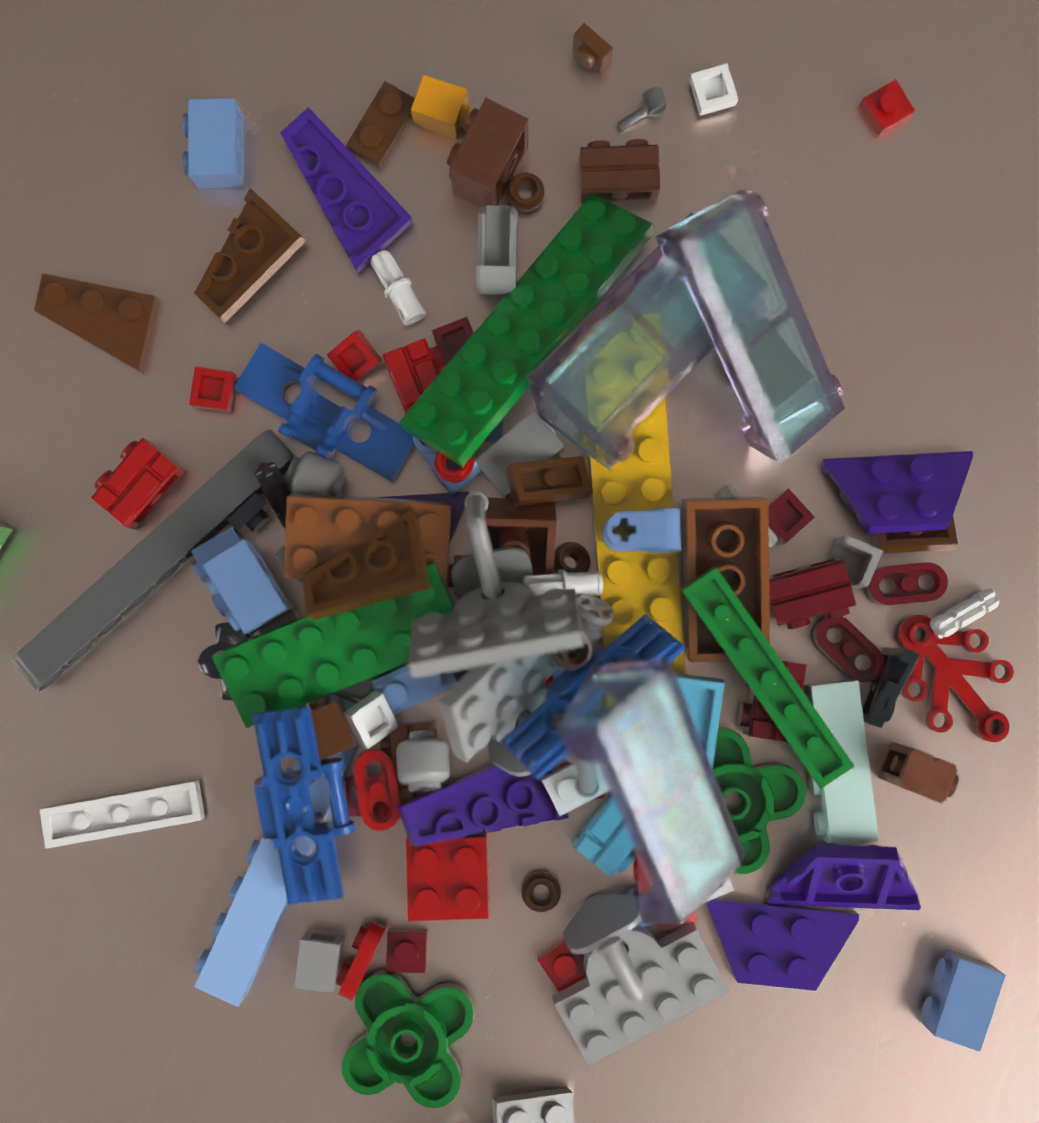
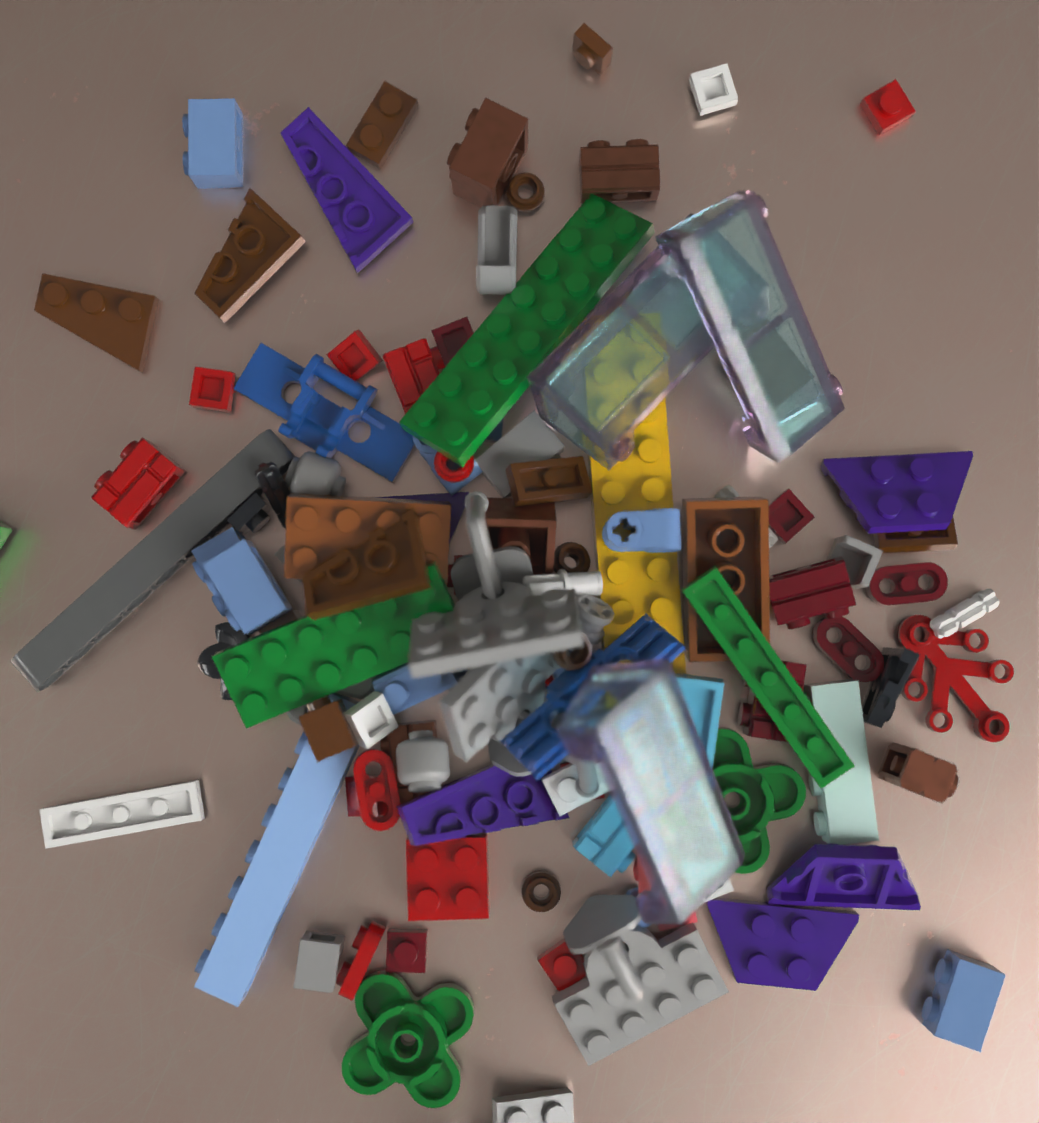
(287, 805): blue piece -> none
(397, 287): white axle -> none
(441, 107): light orange brick -> none
(654, 106): dark grey hand -> none

